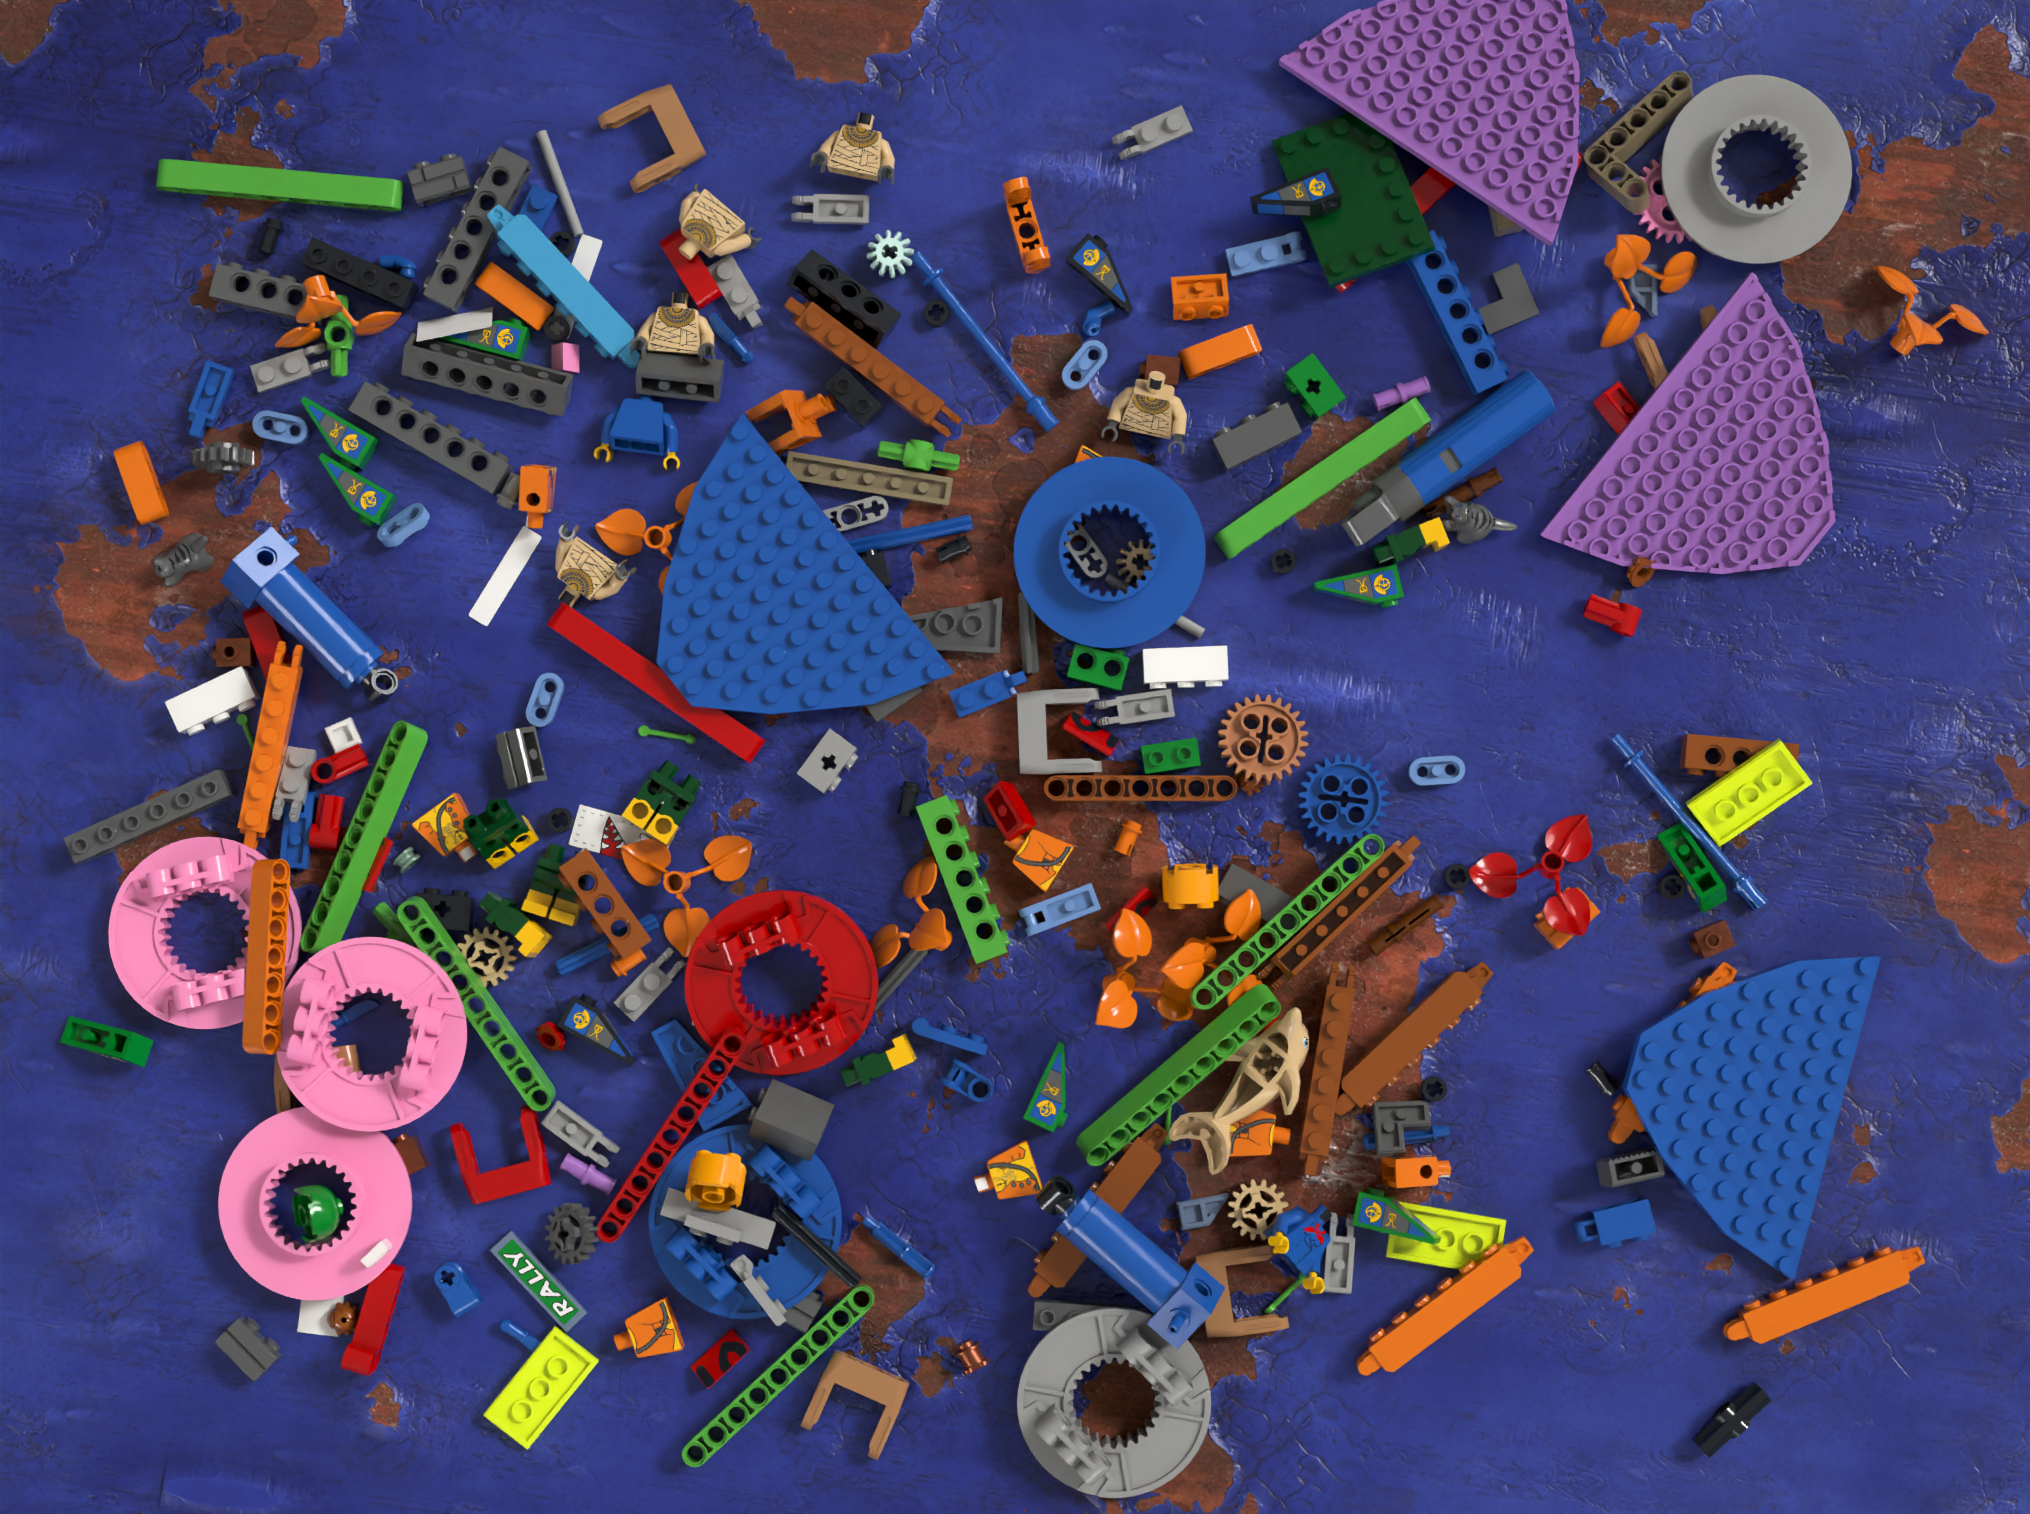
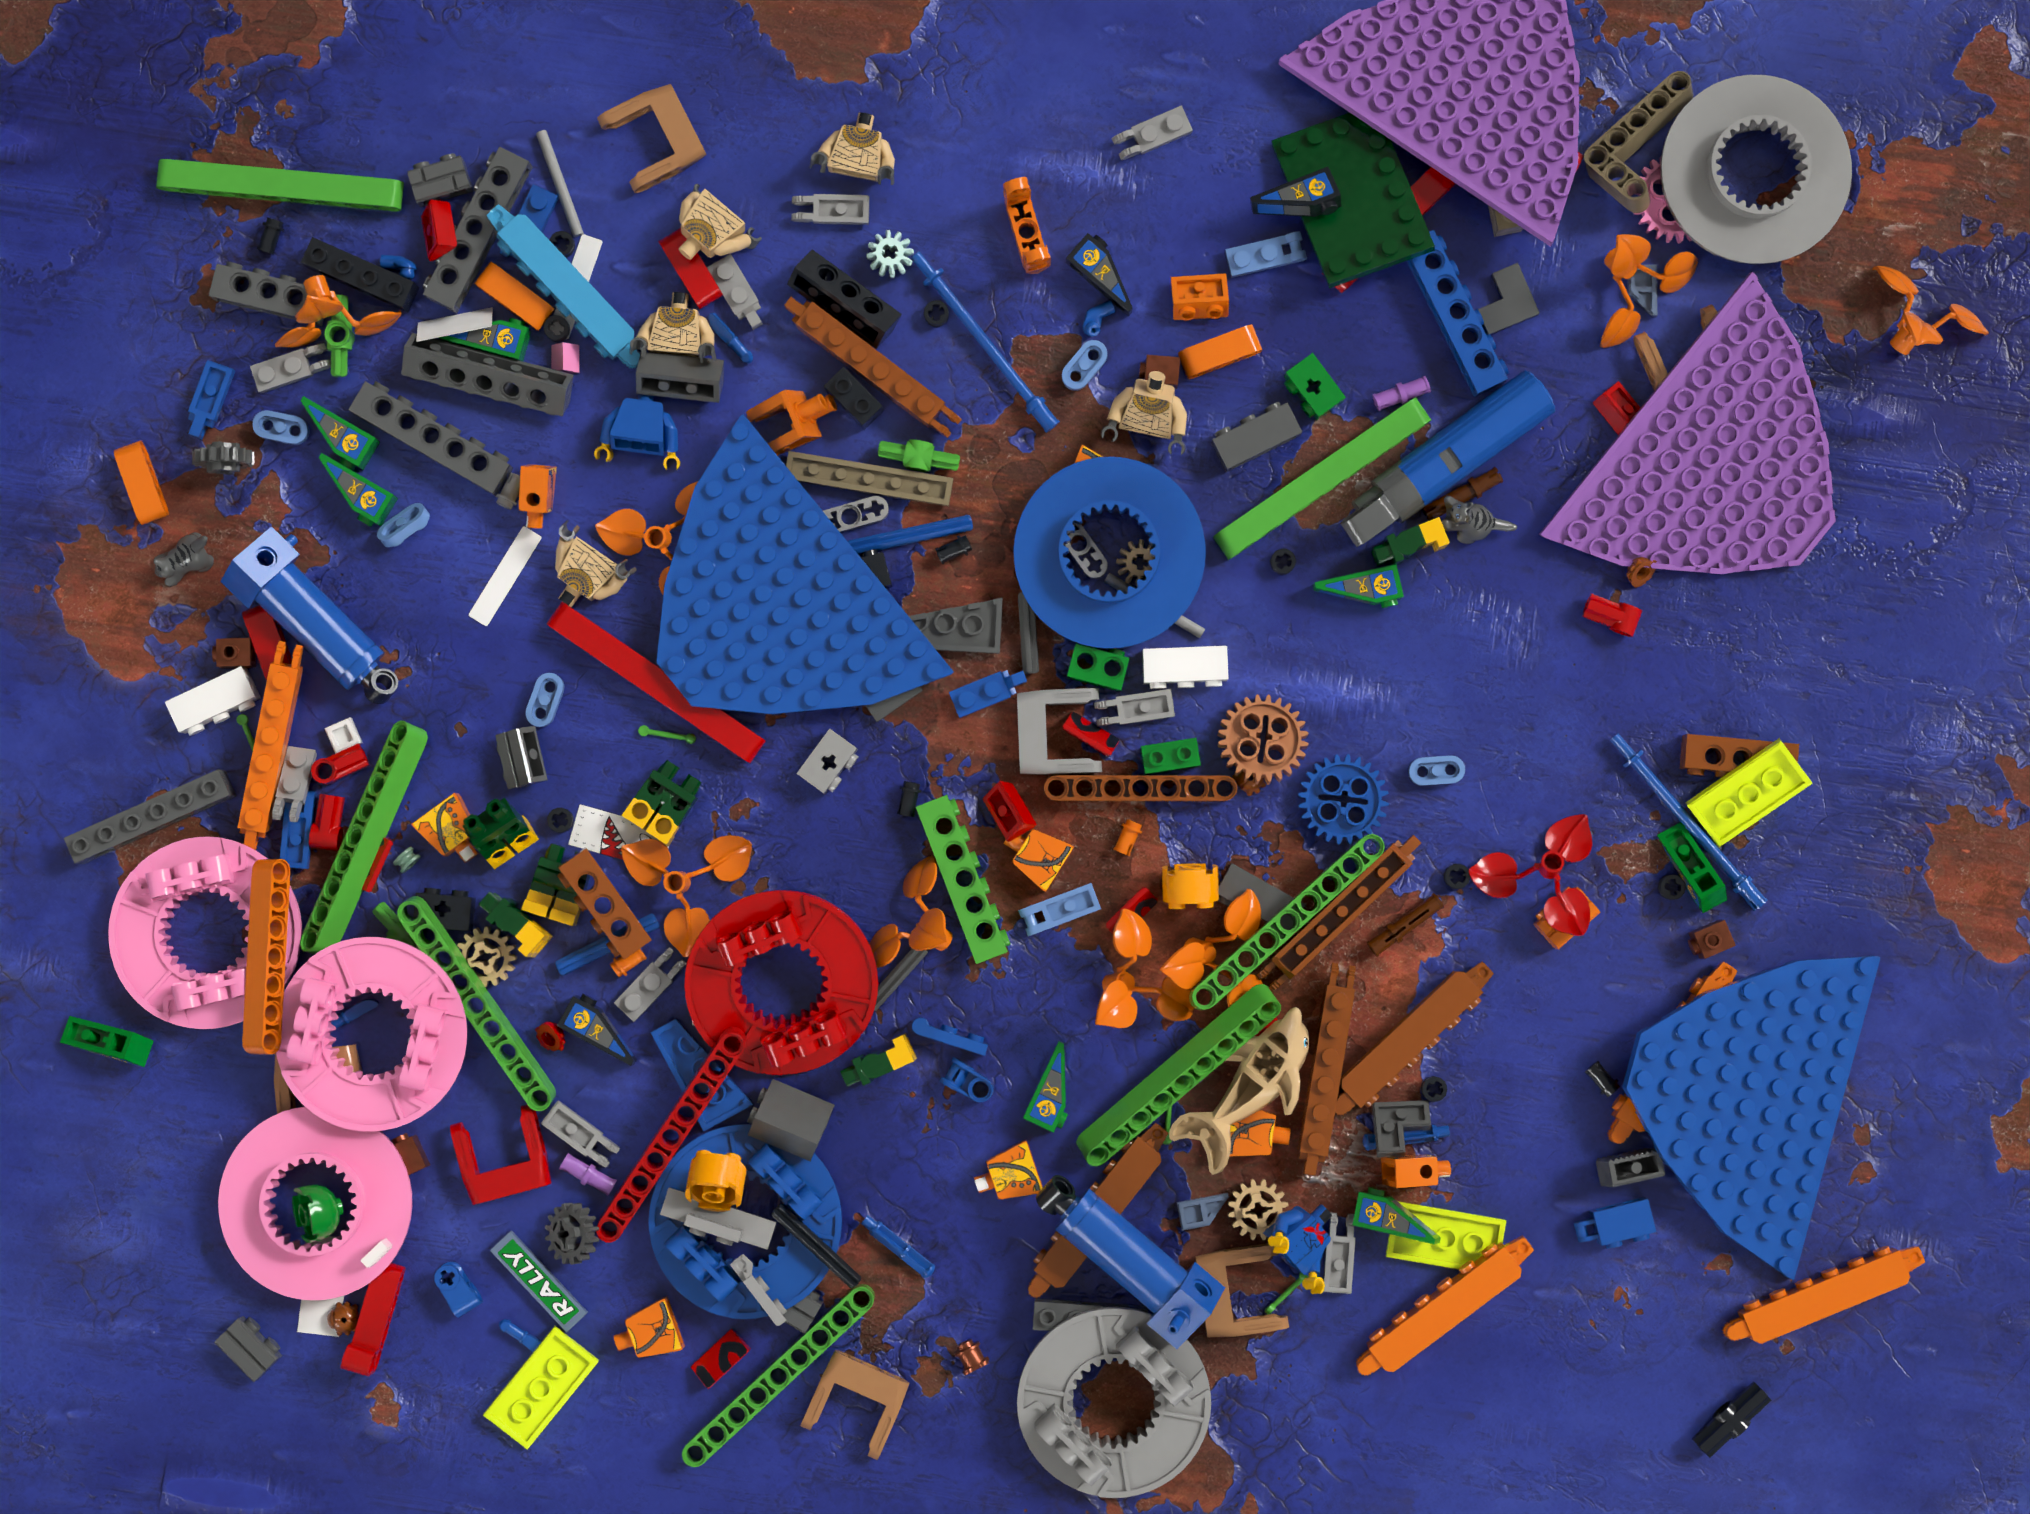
(438, 229): none -> red slope

